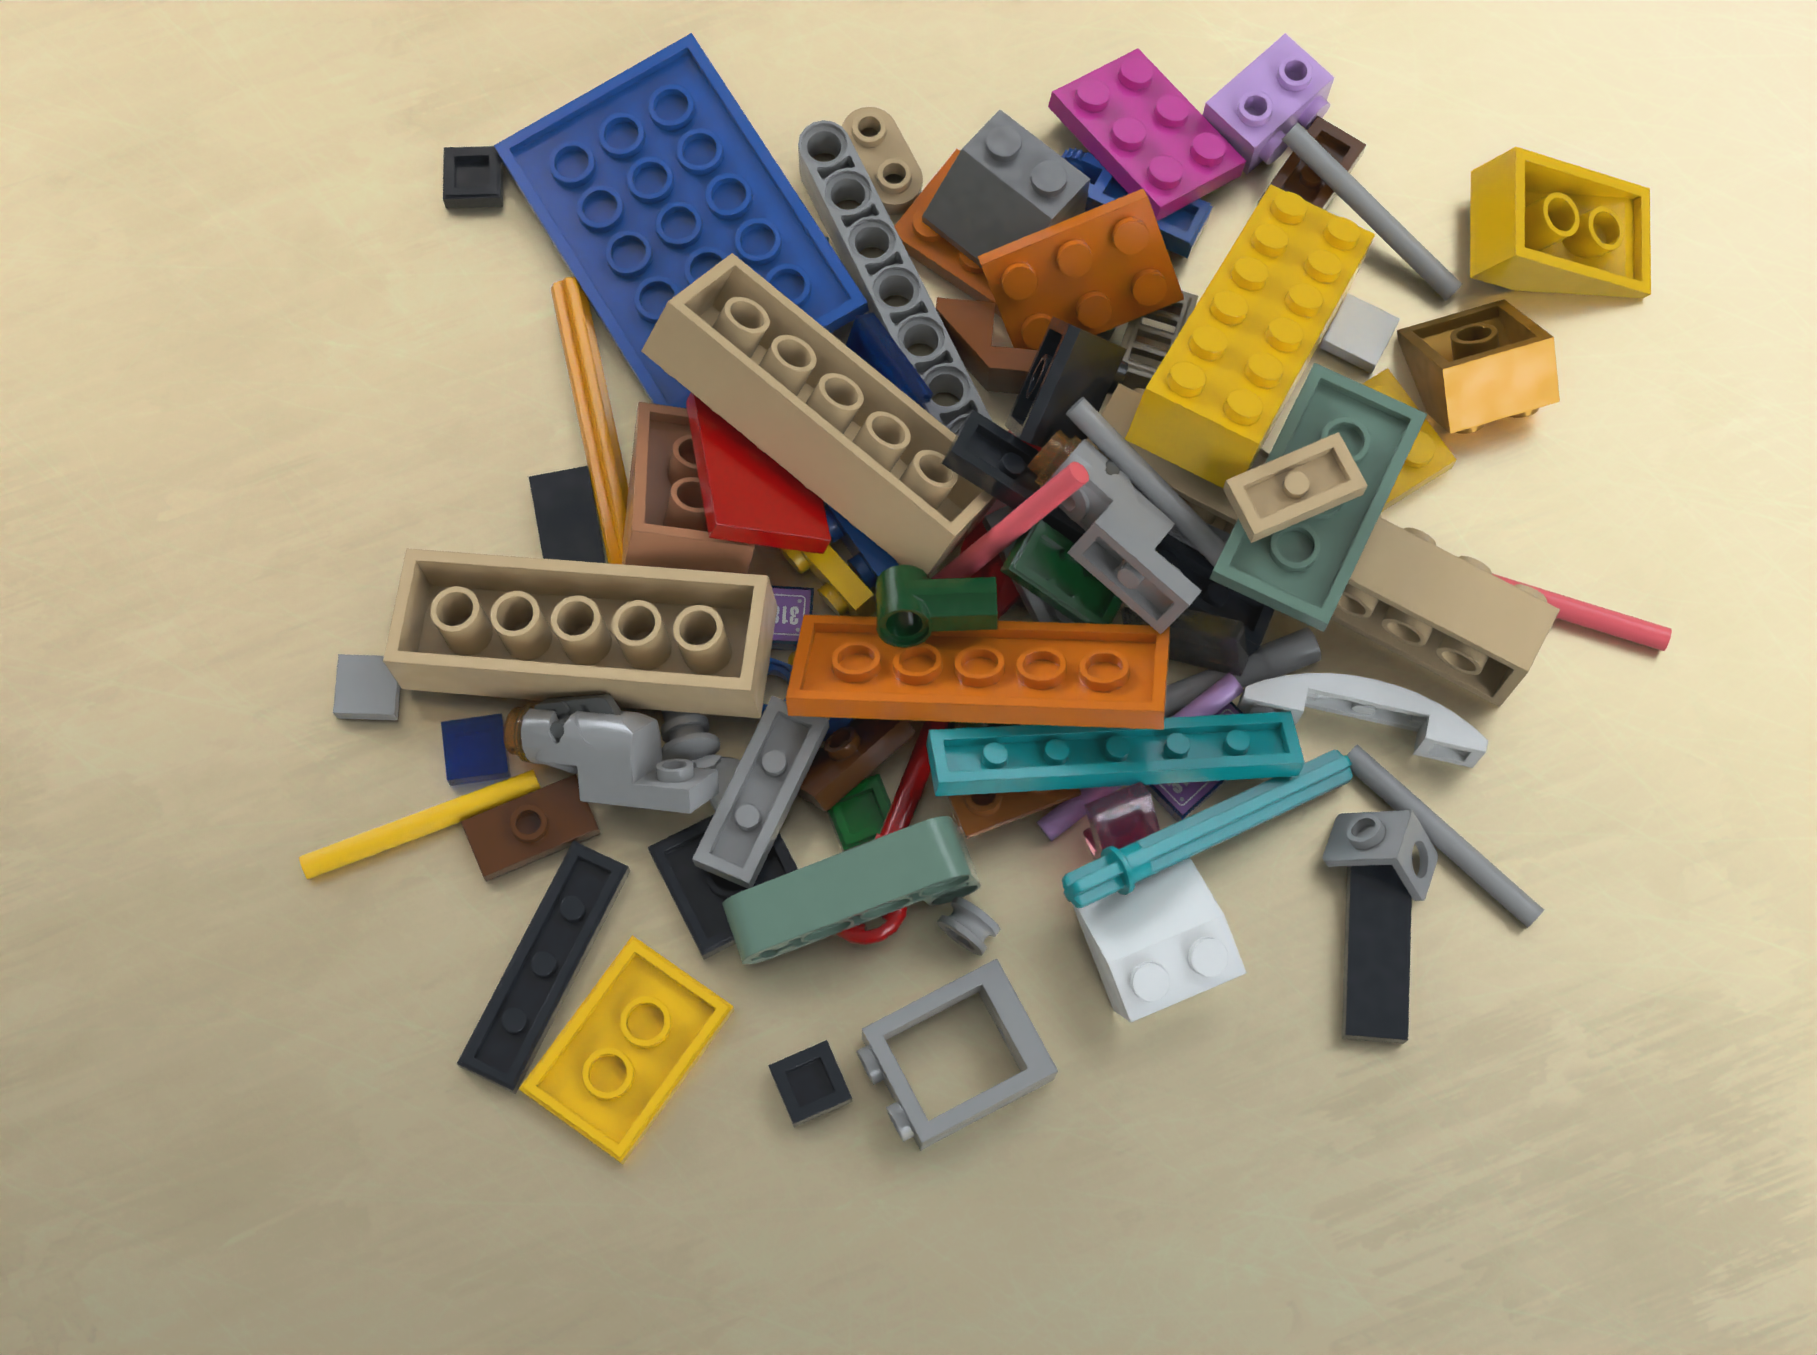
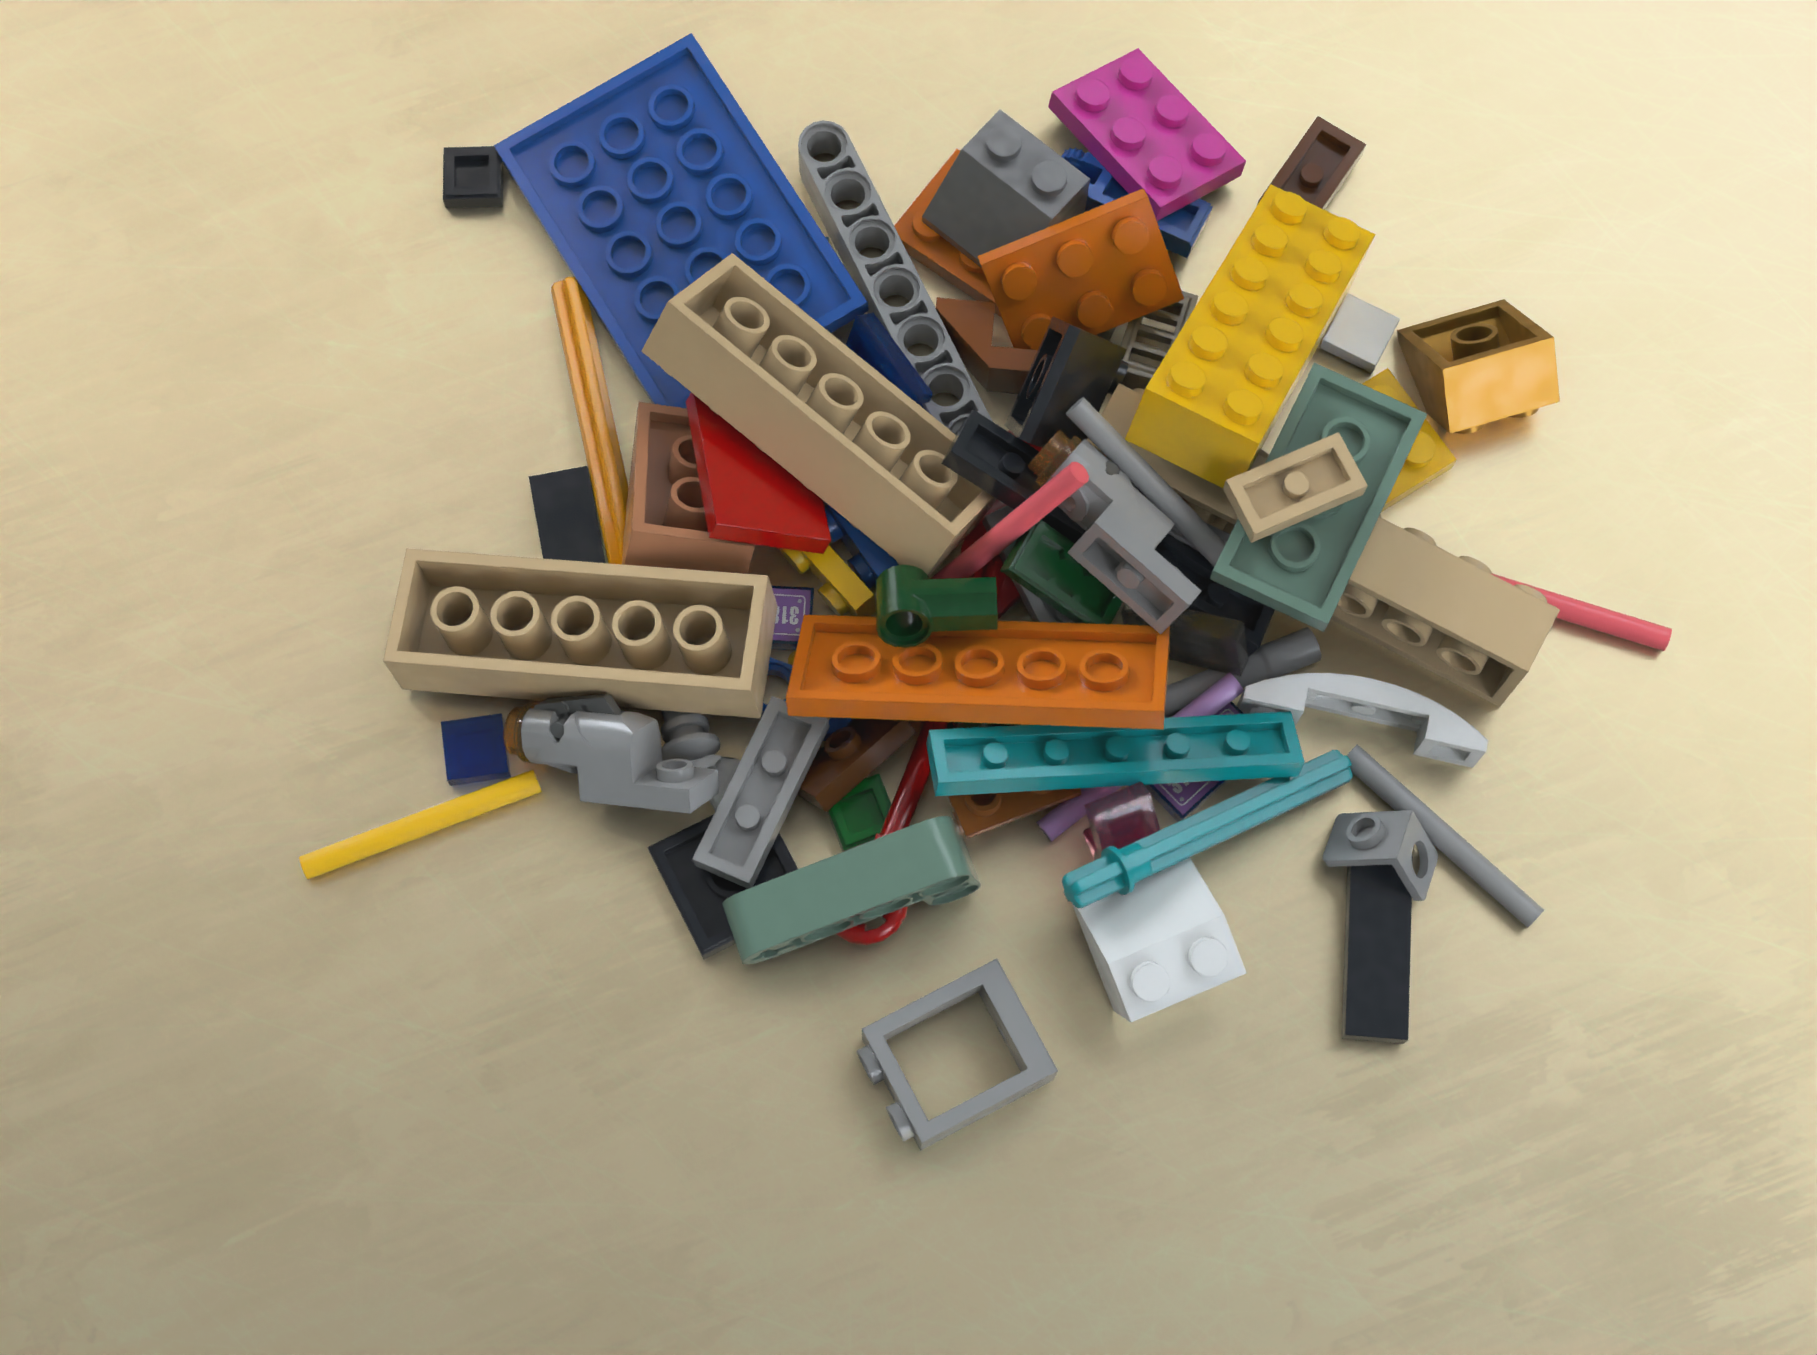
(365, 689): light grey tile -> none
(529, 828): reddish brown plate -> none
(543, 967): black tile -> none
(627, 1049): yellow tile -> none
(810, 1083): black plate -> none
(885, 155): tan plate -> none
(968, 925): light grey bush -> none
(1269, 100): lavender brick -> none
(1371, 211): light grey piece -> none
(1558, 228): yellow slope -> none

